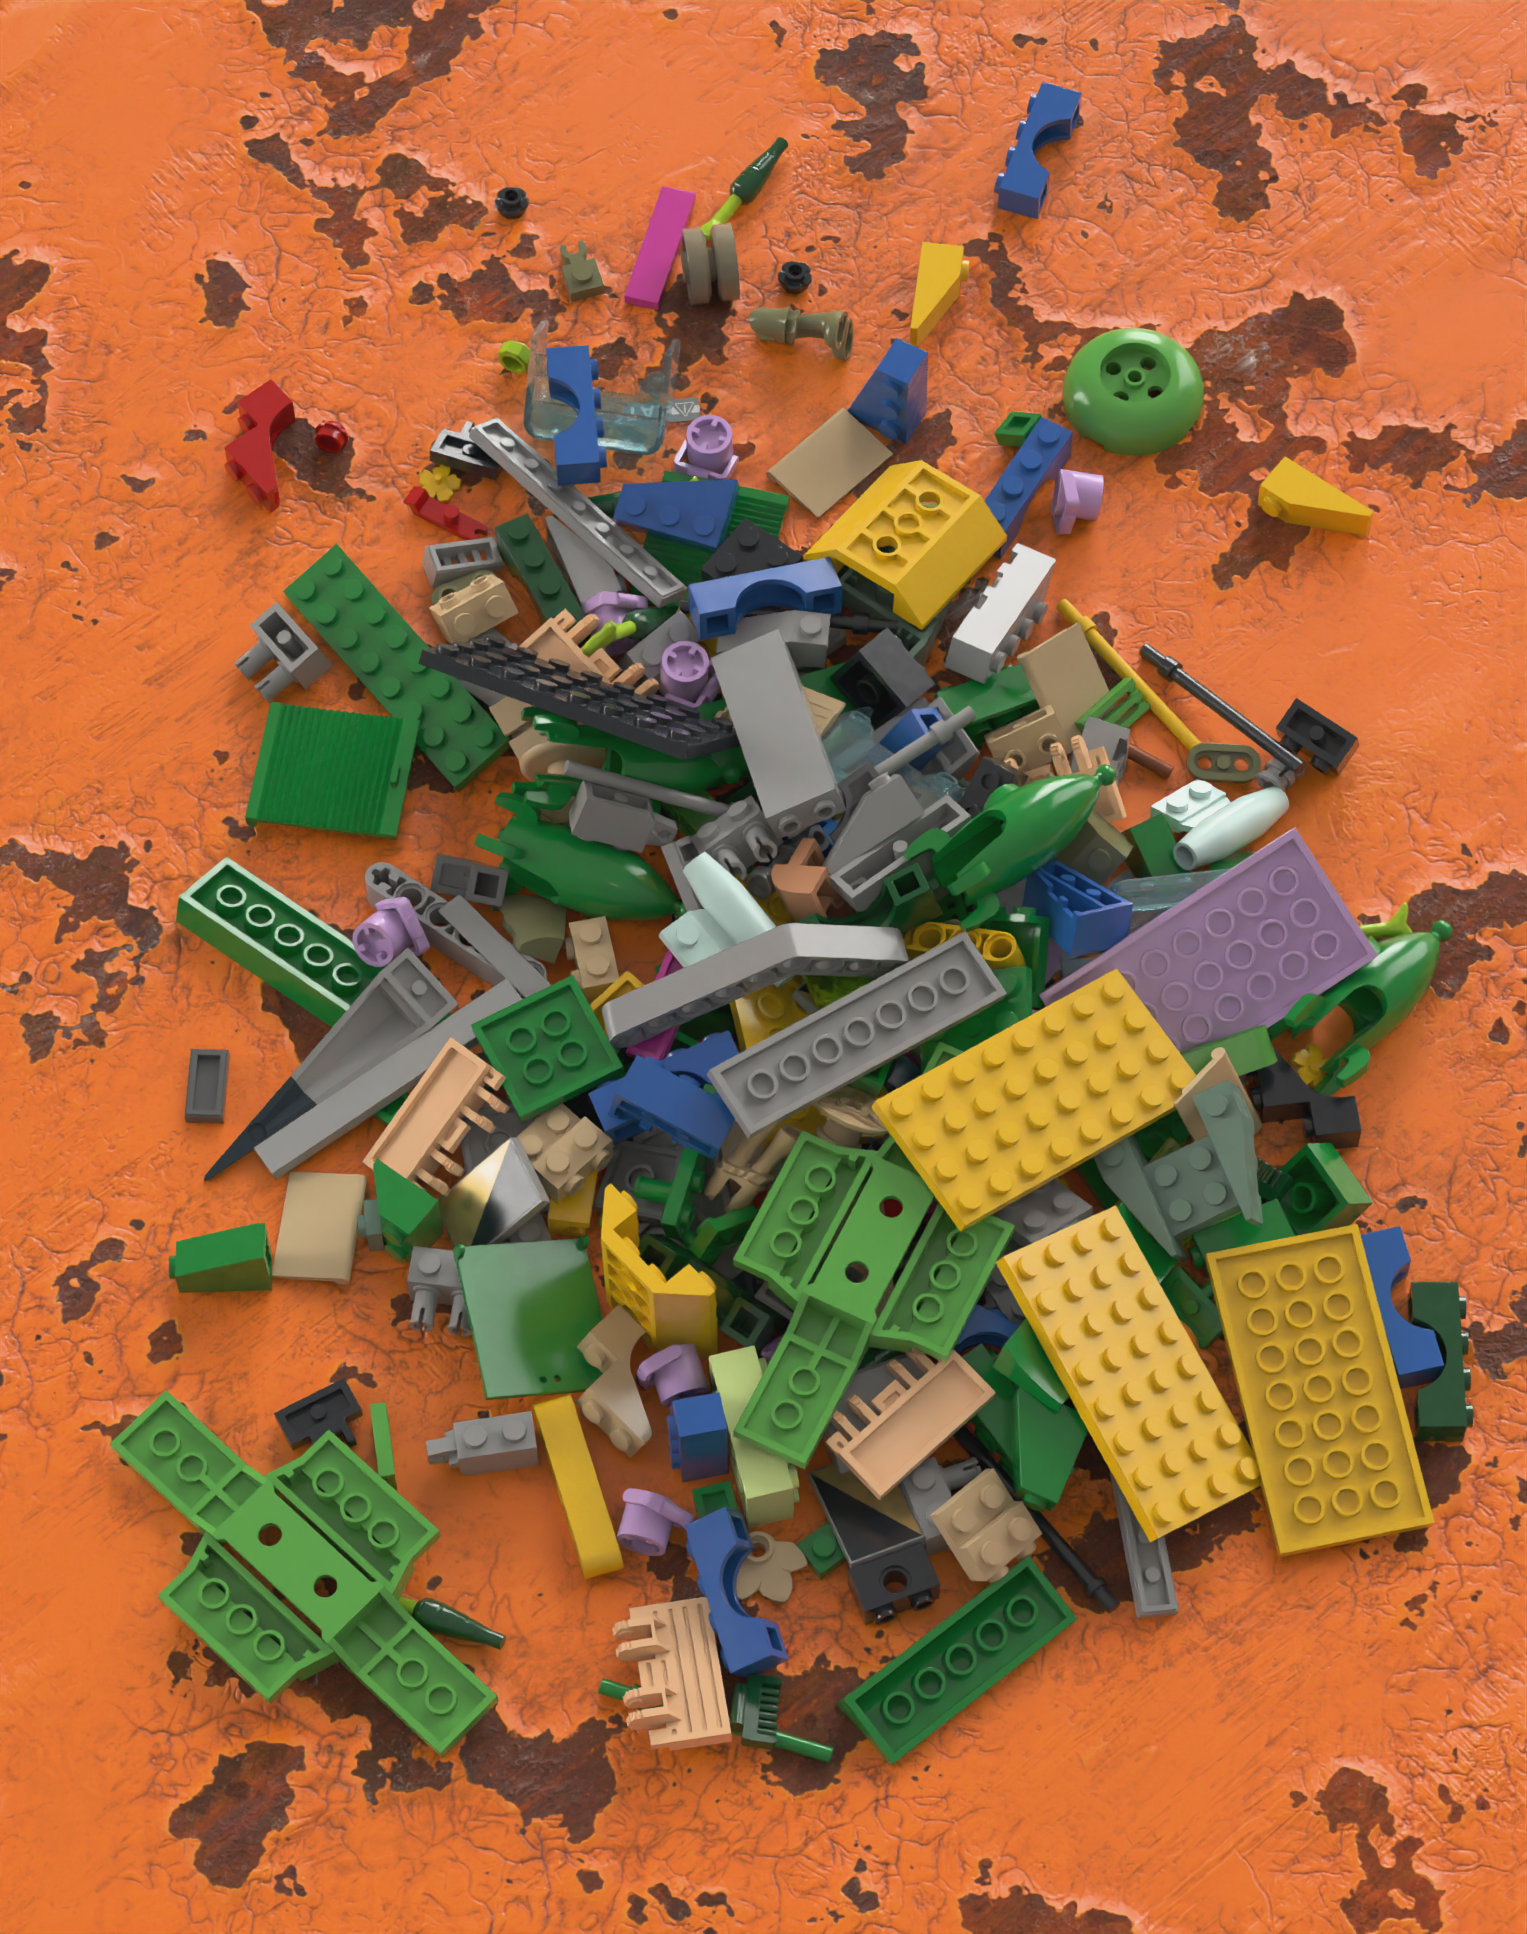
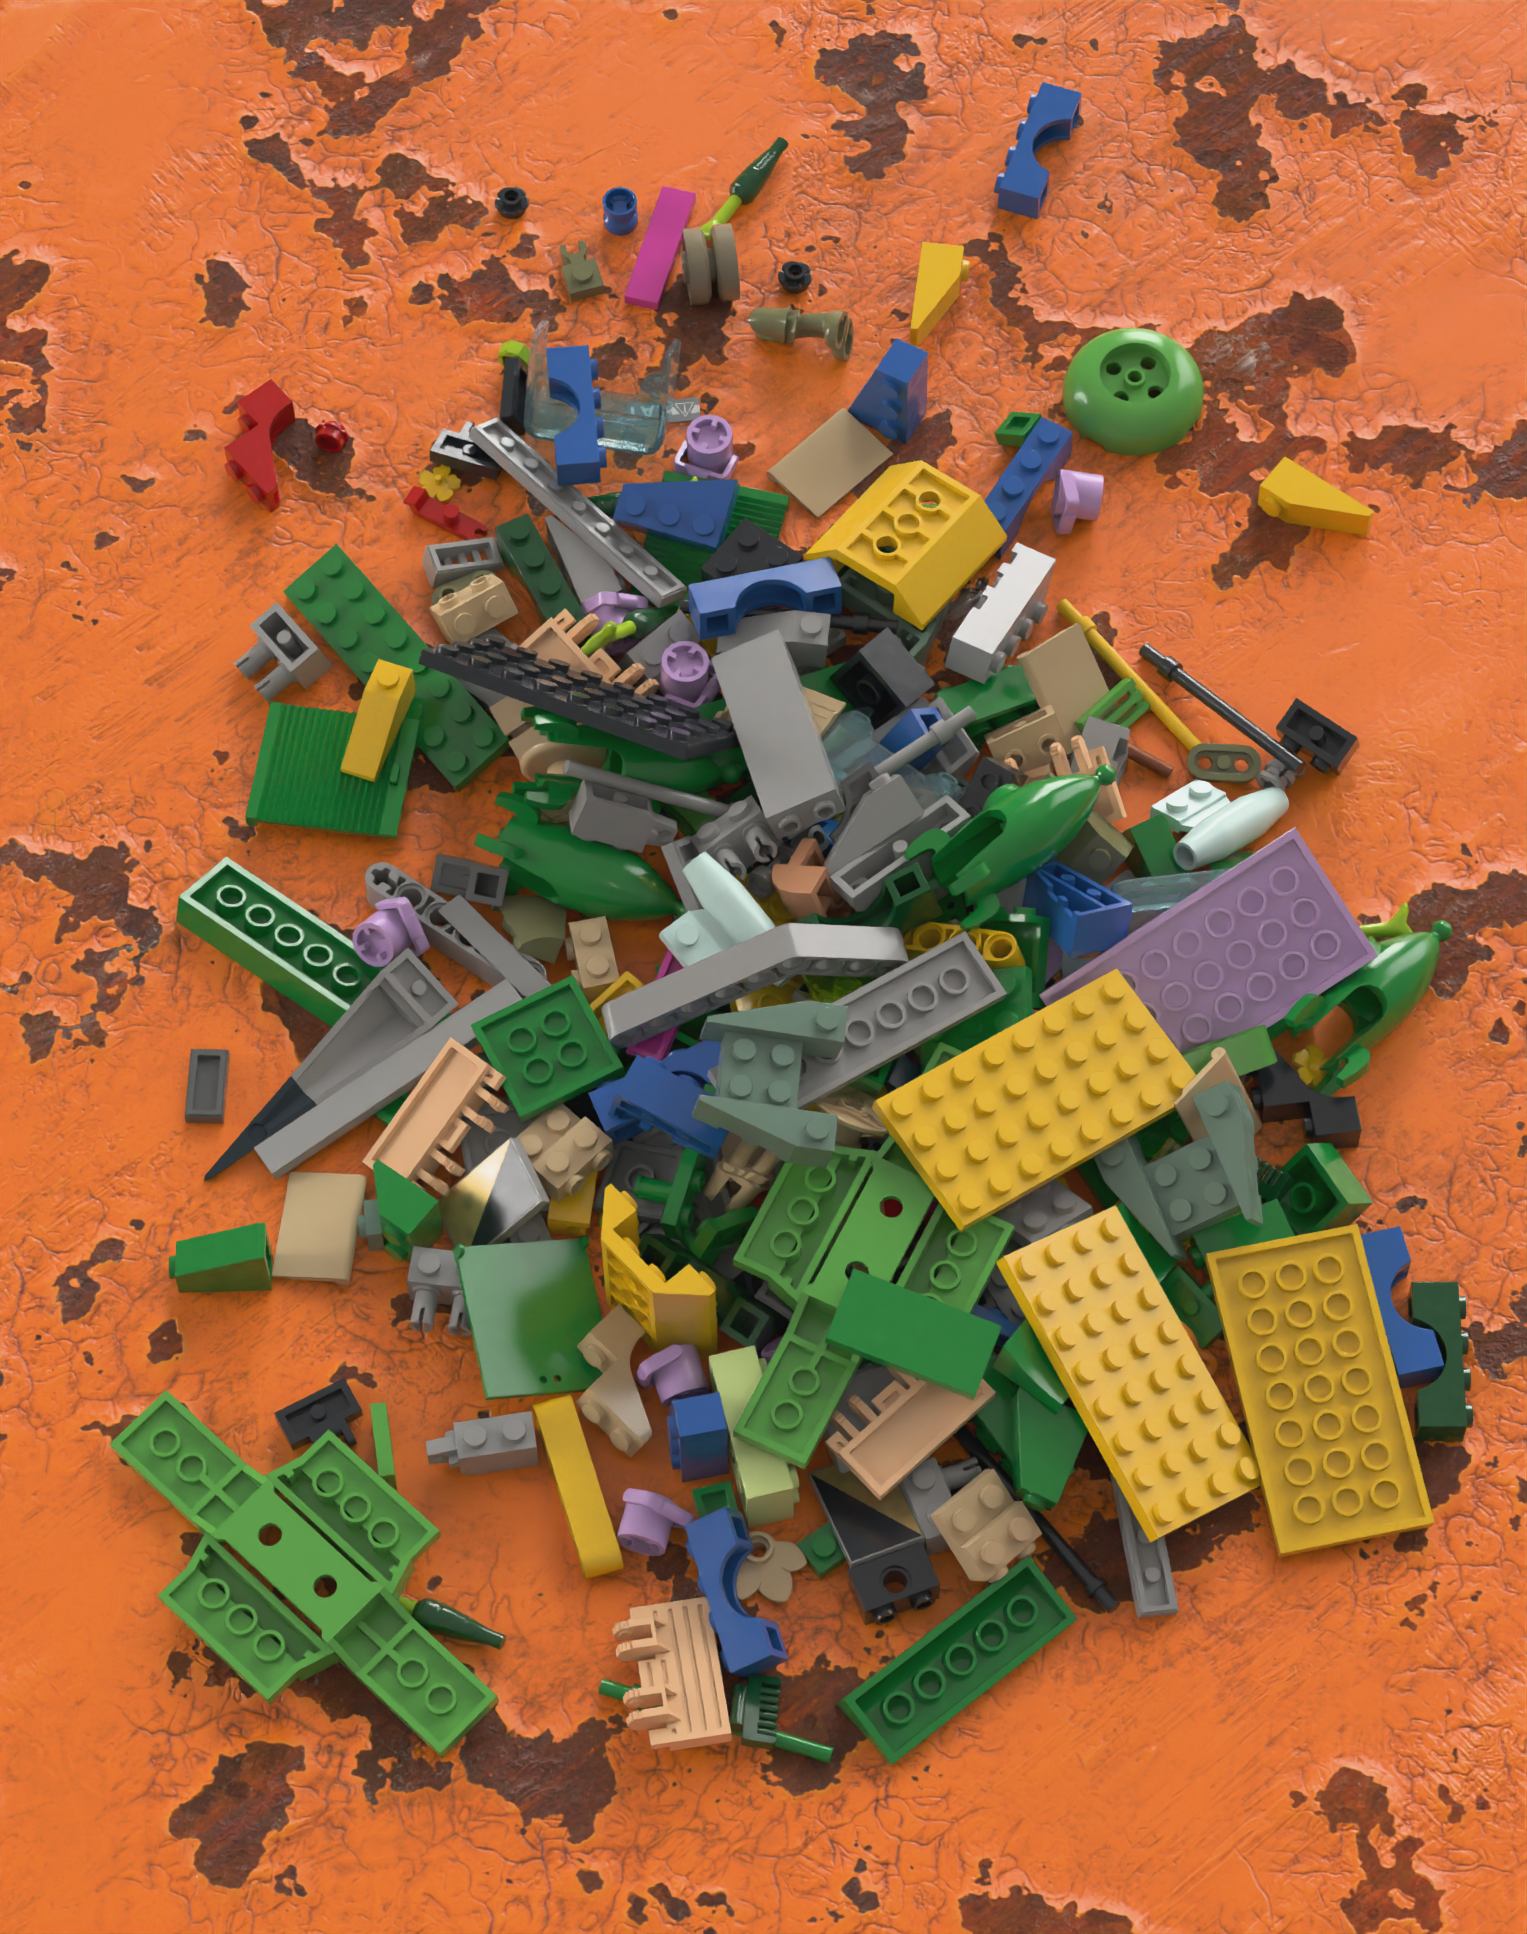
(378, 719): none -> yellow slope
(514, 395): none -> black tile
(620, 211): none -> blue wheel
(762, 1076): none -> sand green wedge
(913, 1334): none -> green tile

